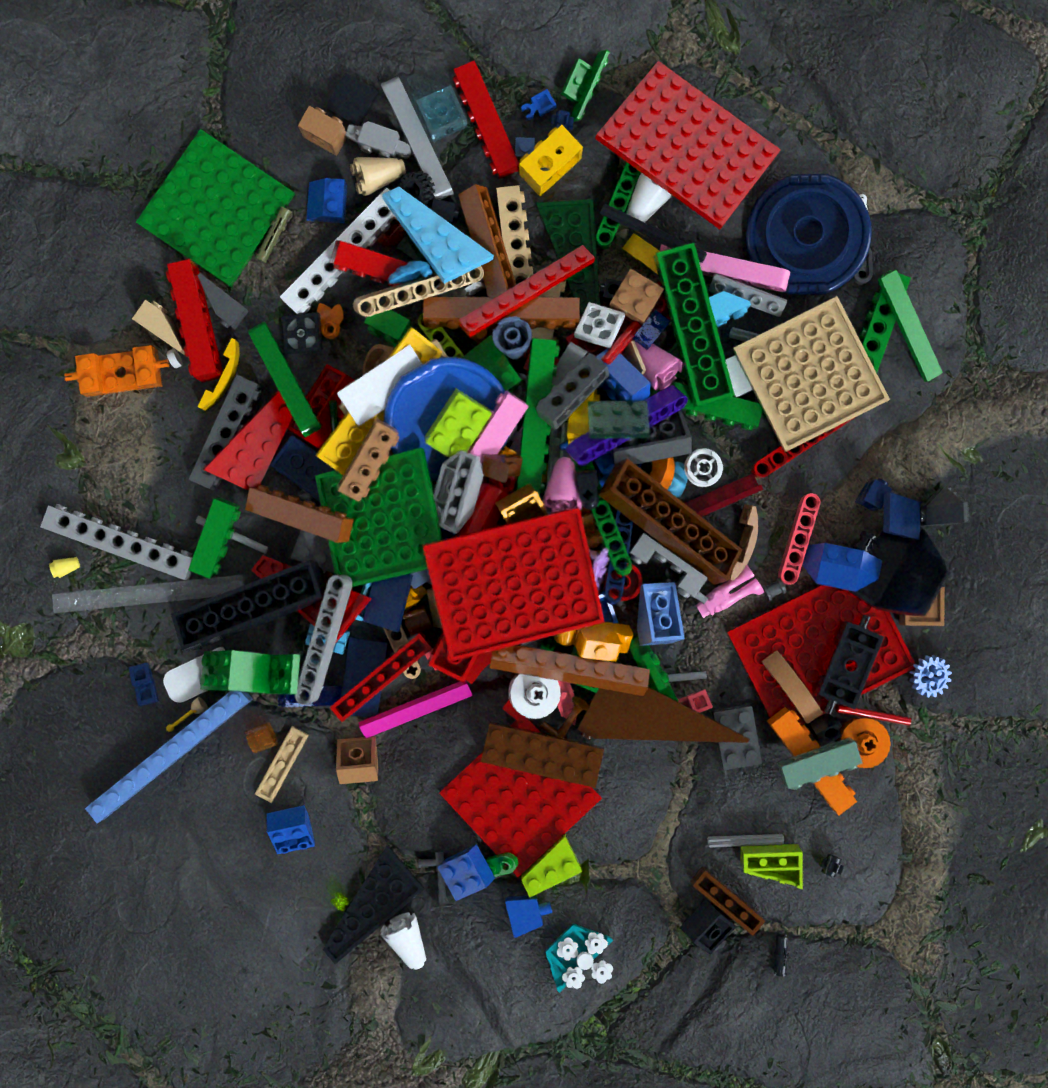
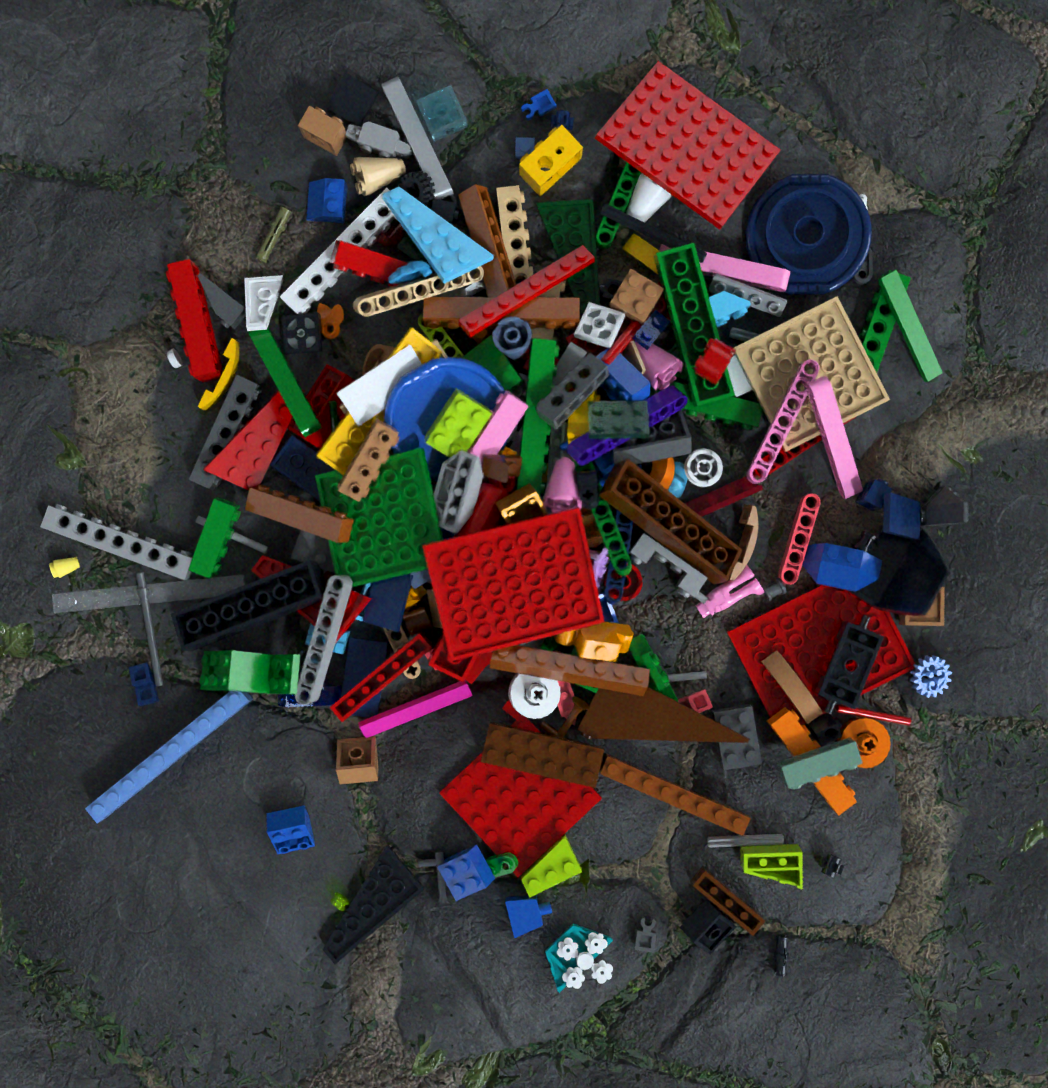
(99, 373): orange brick -> none
(143, 592): none -> dark grey bar
(154, 319): tan slope -> none
(184, 681): white sticker -> none
(197, 706): hinge -> none
(215, 208): green plate -> none
(260, 300): none -> white wing
(261, 737): clear orange piece -> none
(281, 764): tan tile -> none
(388, 325): green brick -> none
(405, 939): white cone -> none
(486, 119): red brick -> none
(582, 82): green bracket -> none
(645, 938): none -> dark grey plate
(659, 615): medium blue slope -> none
(674, 794): none -> dark orange brick
(715, 360): none -> red brick
(787, 413): none -> bright pink beam
(834, 437): none -> bright pink beam

